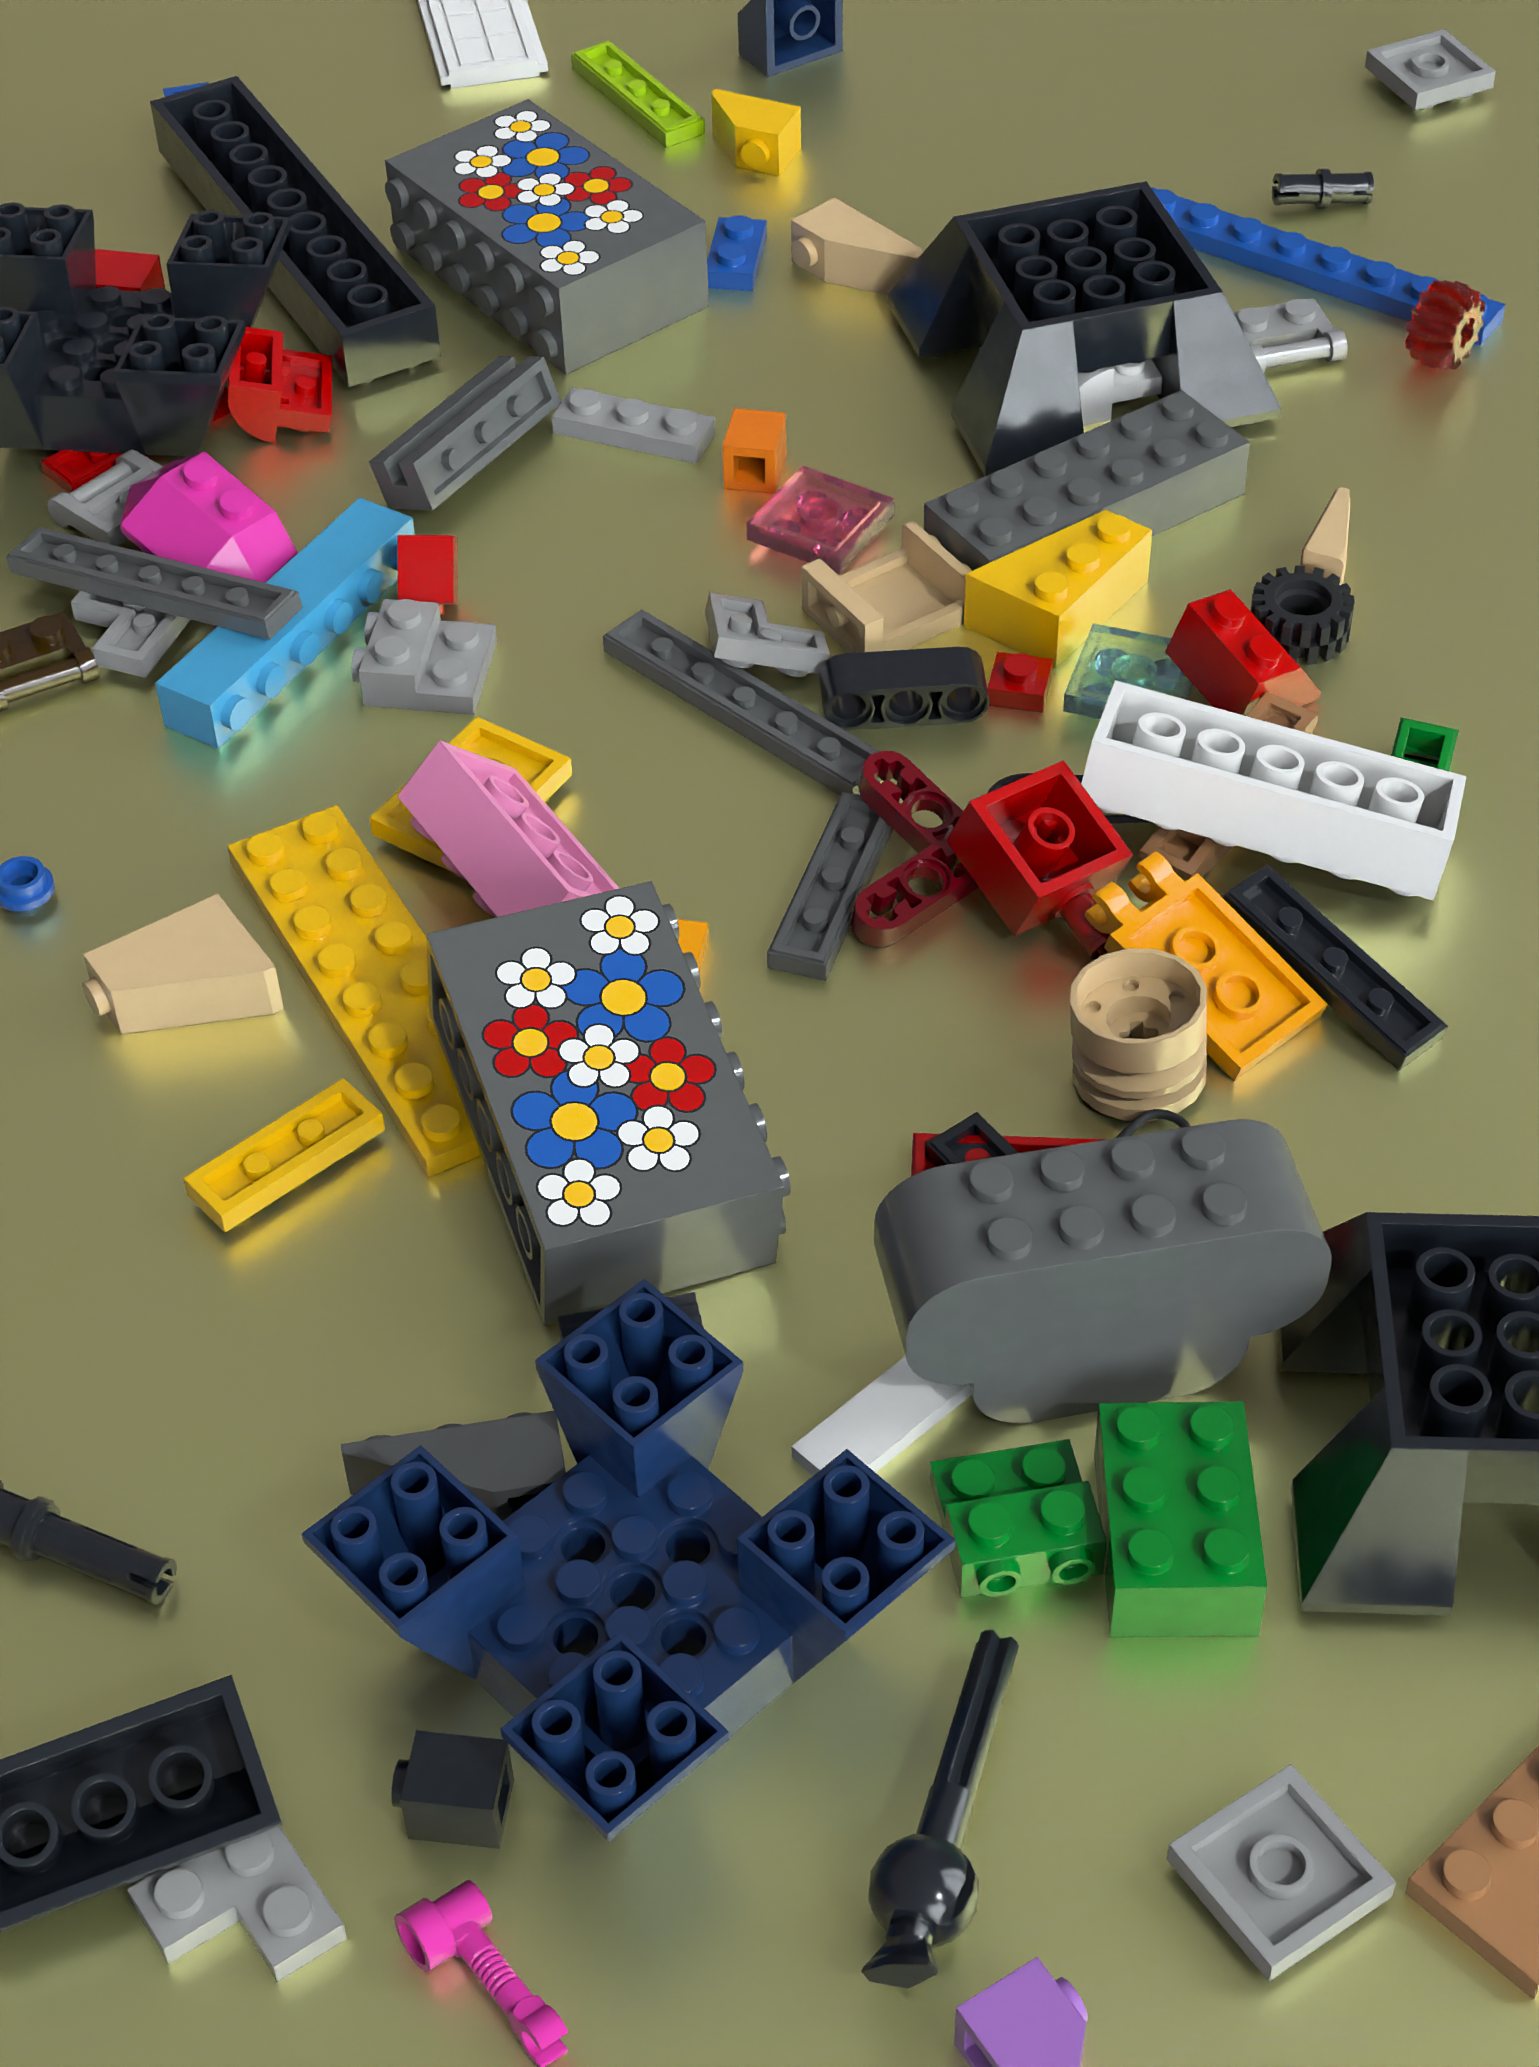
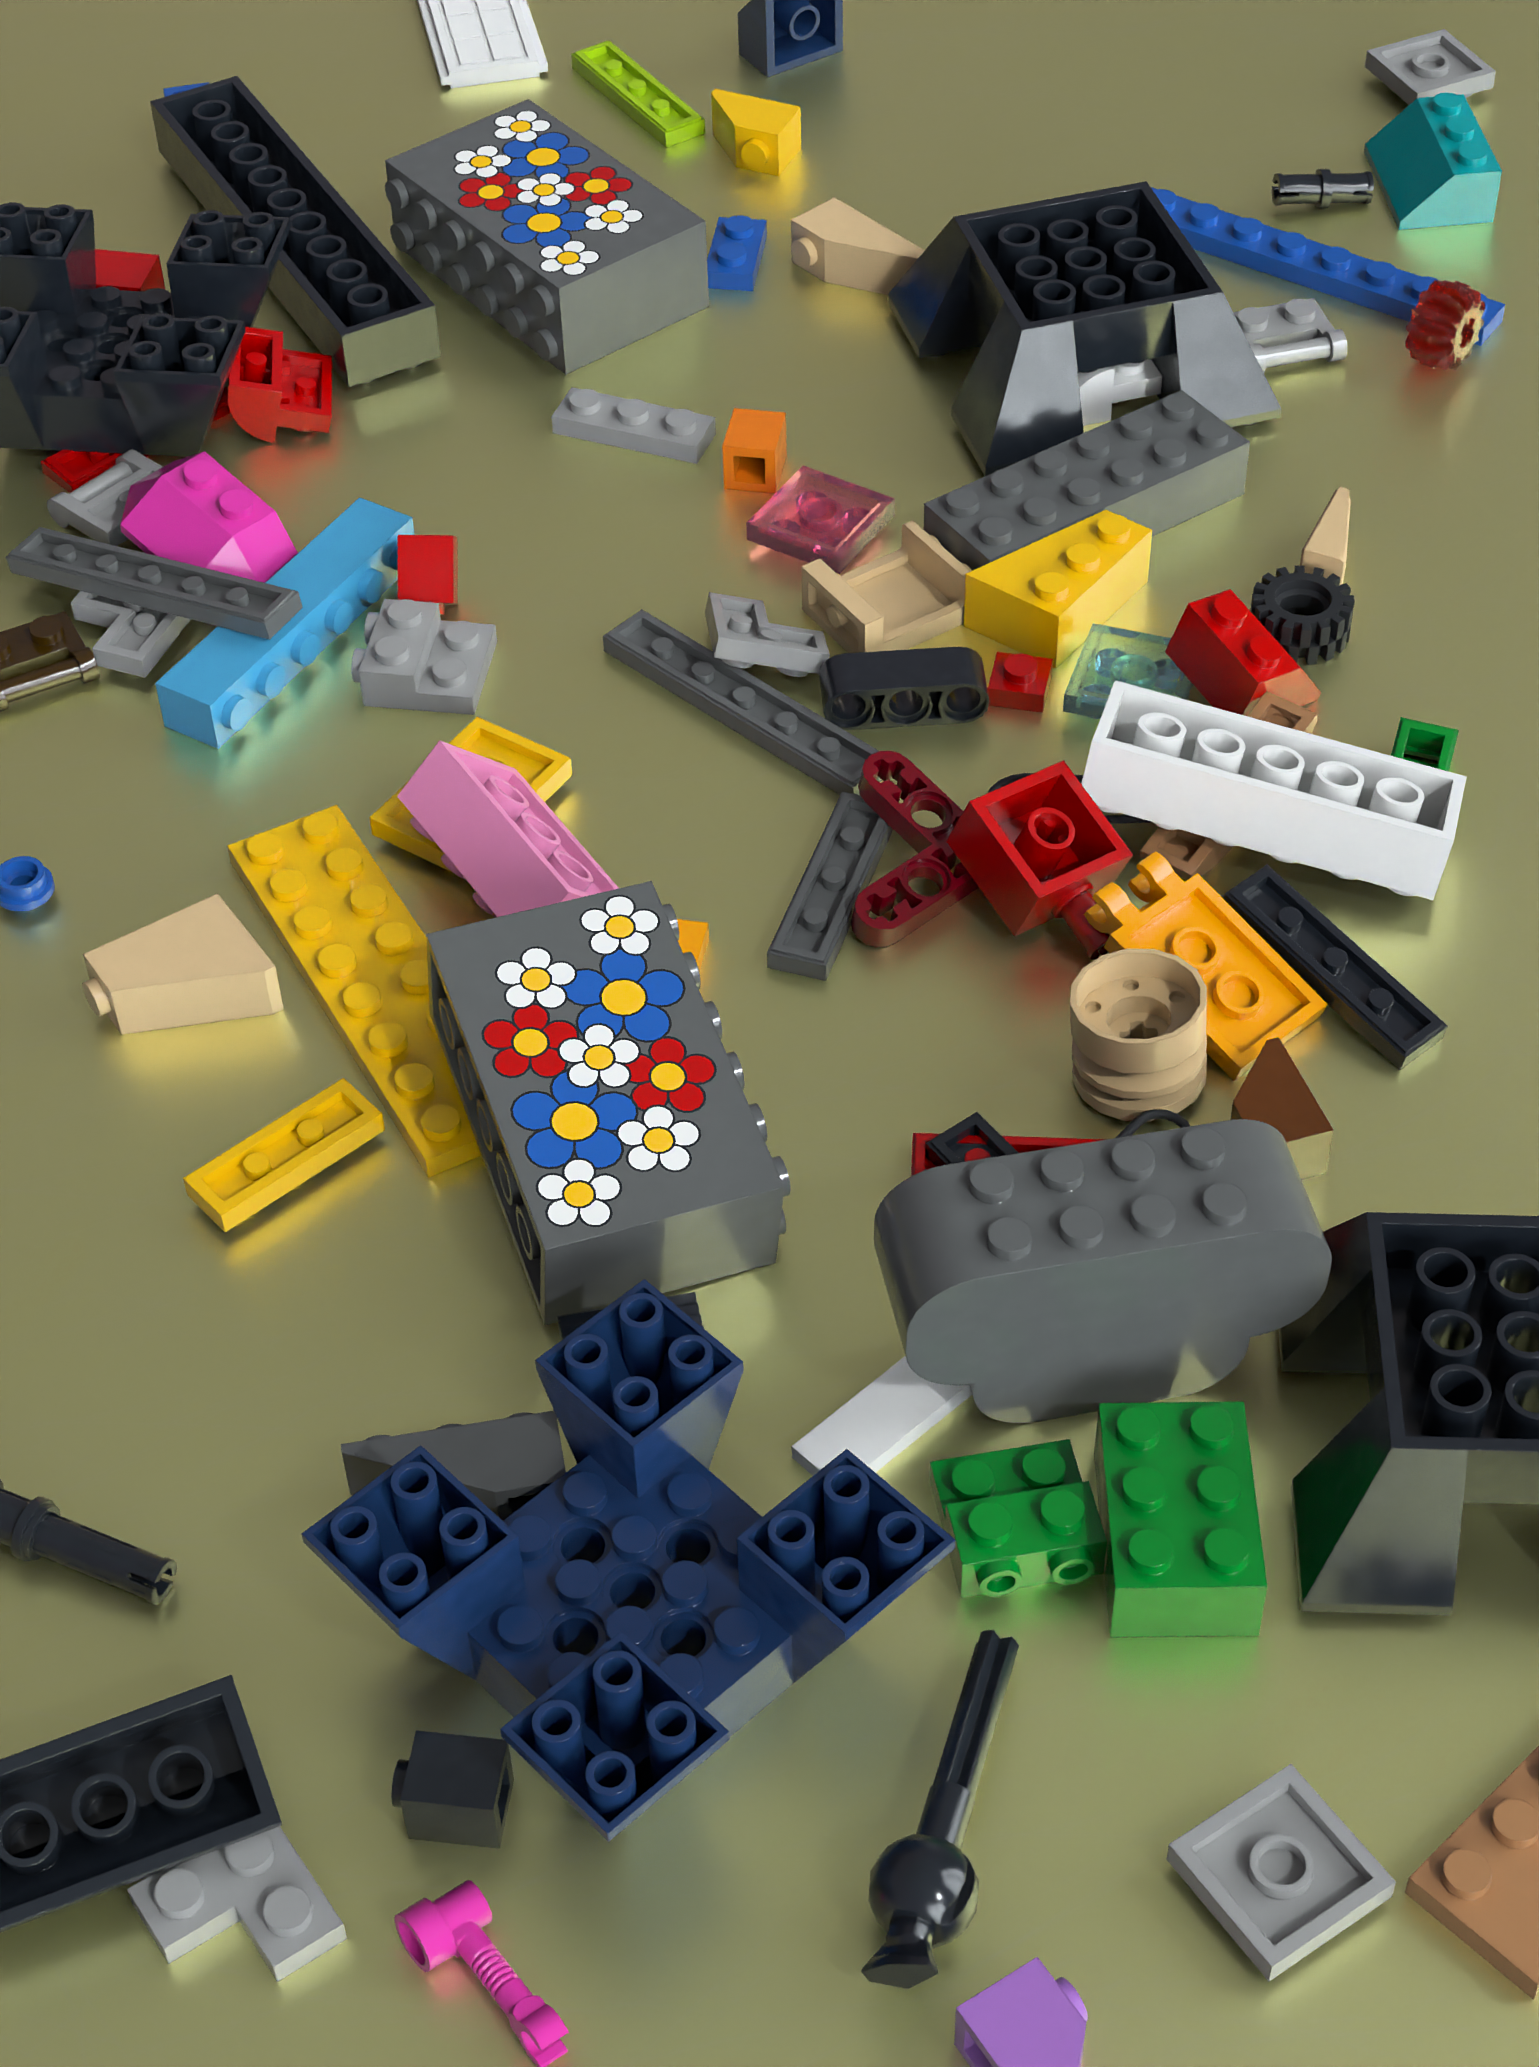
(465, 433): dark grey brick -> none
(1280, 1097): none -> reddish brown slope
(1435, 165): none -> teal slope

